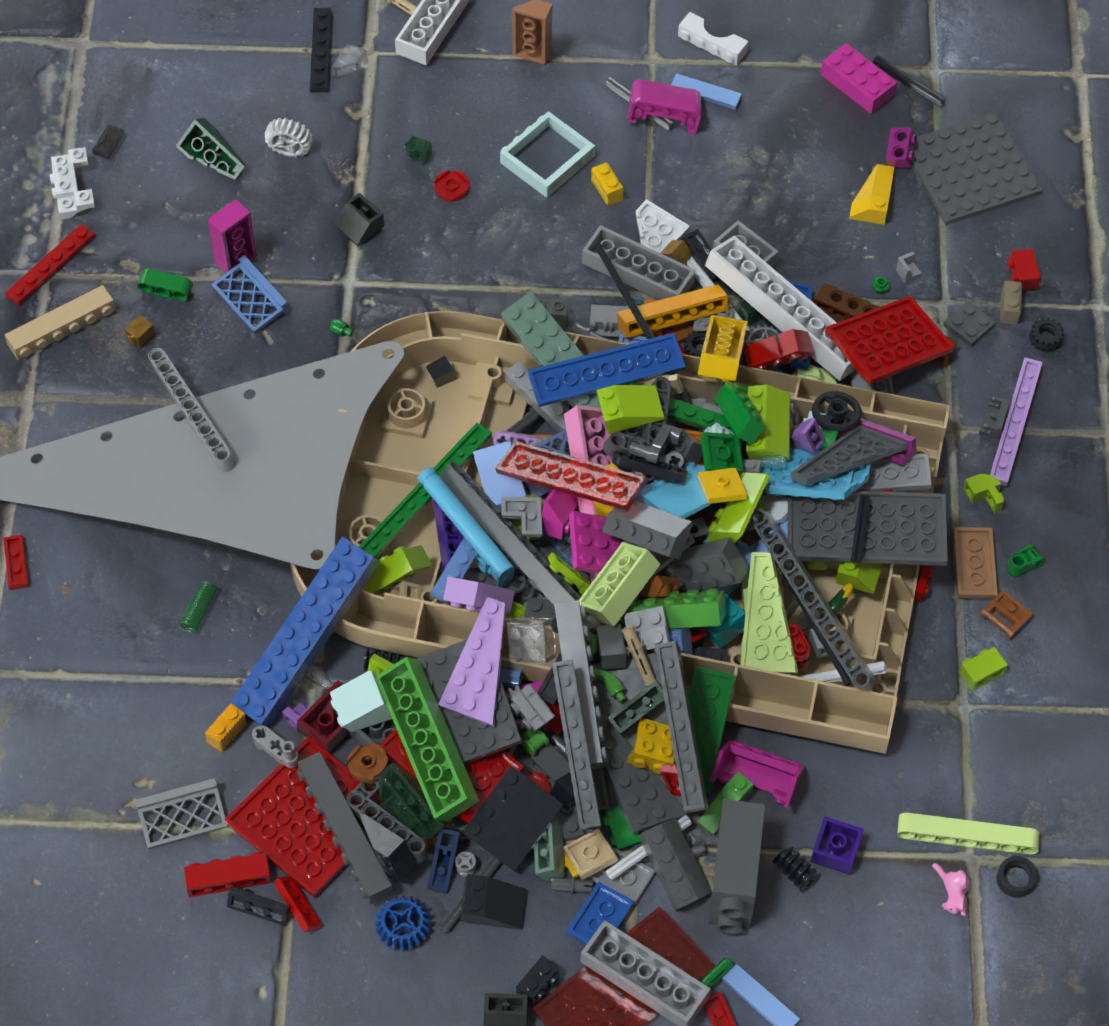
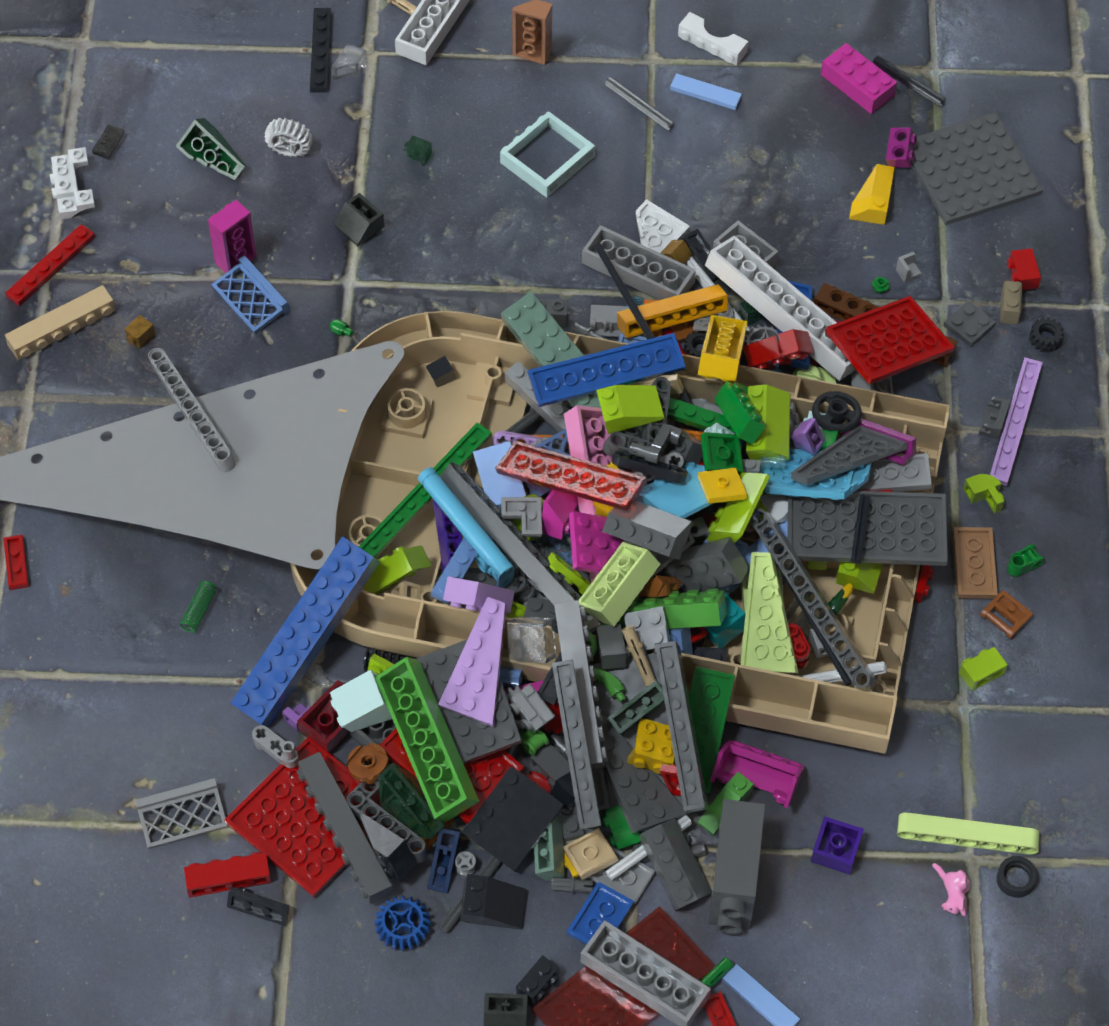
(165, 284): green beam -> none
(226, 727): light orange brick -> none
(298, 904): red plate -> none
(451, 185): red tile -> none
(607, 184): yellow brick -> none
(666, 102): dark pink windscreen -> none
(795, 869): black piece -> none

